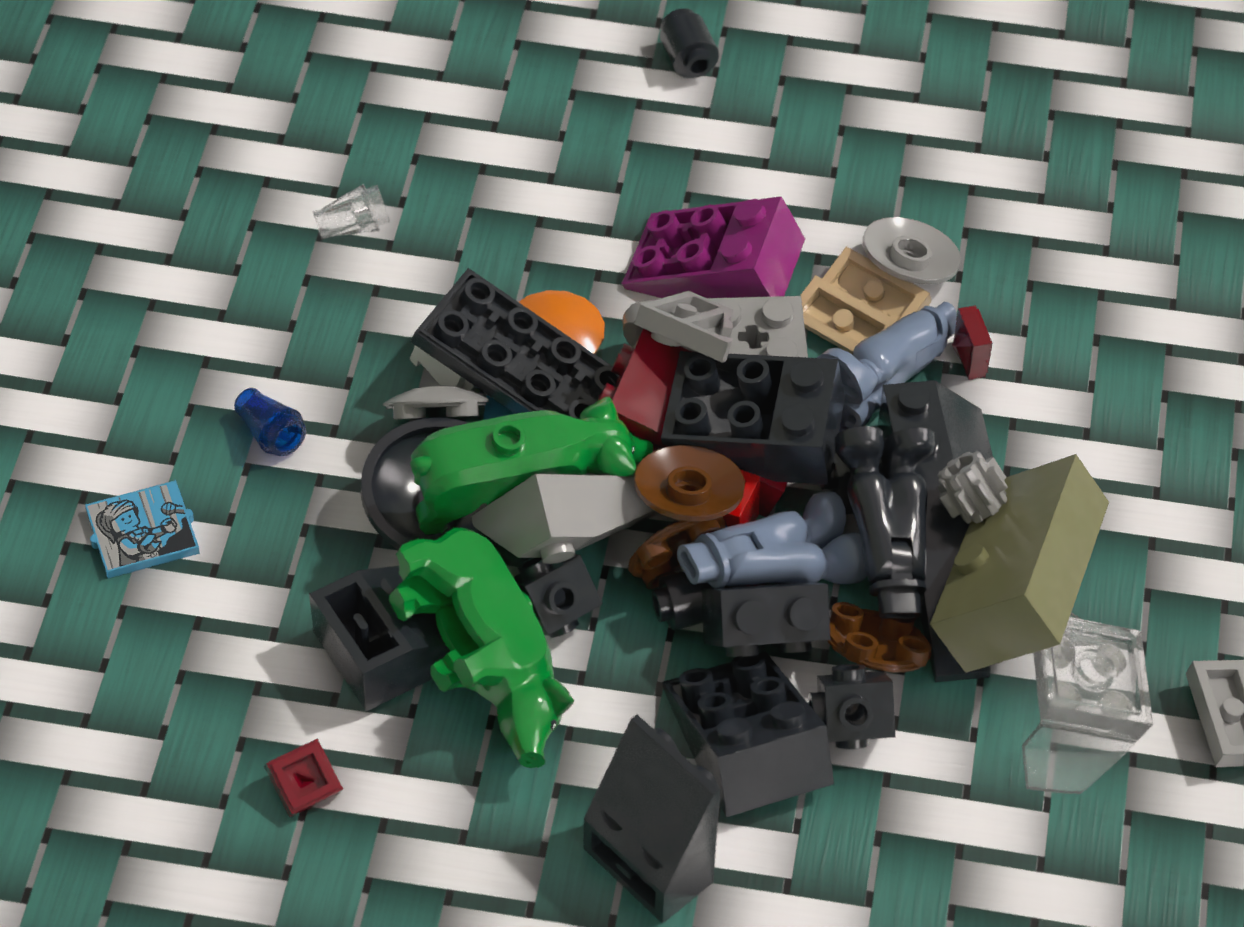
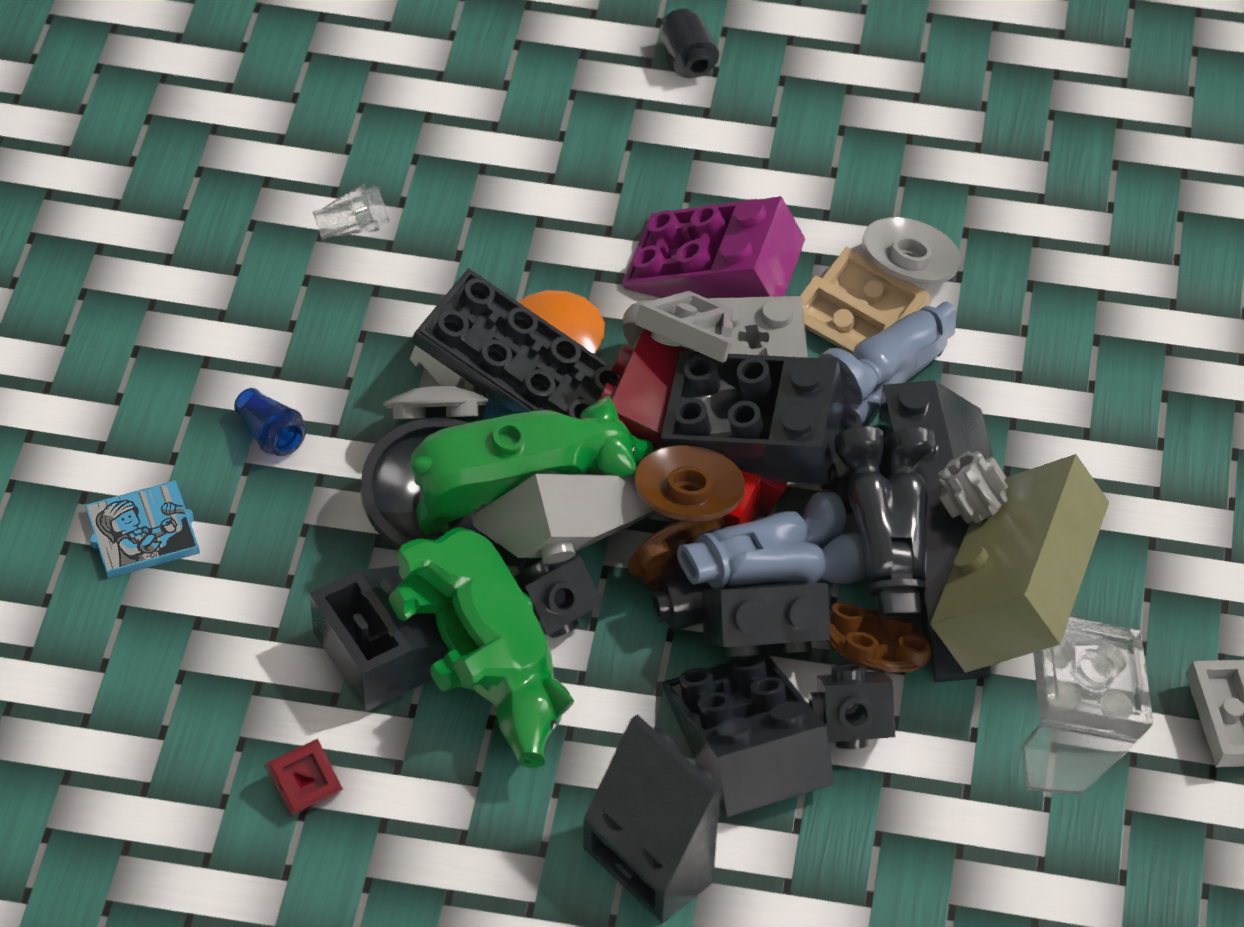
(972, 342): dark red tile -> none

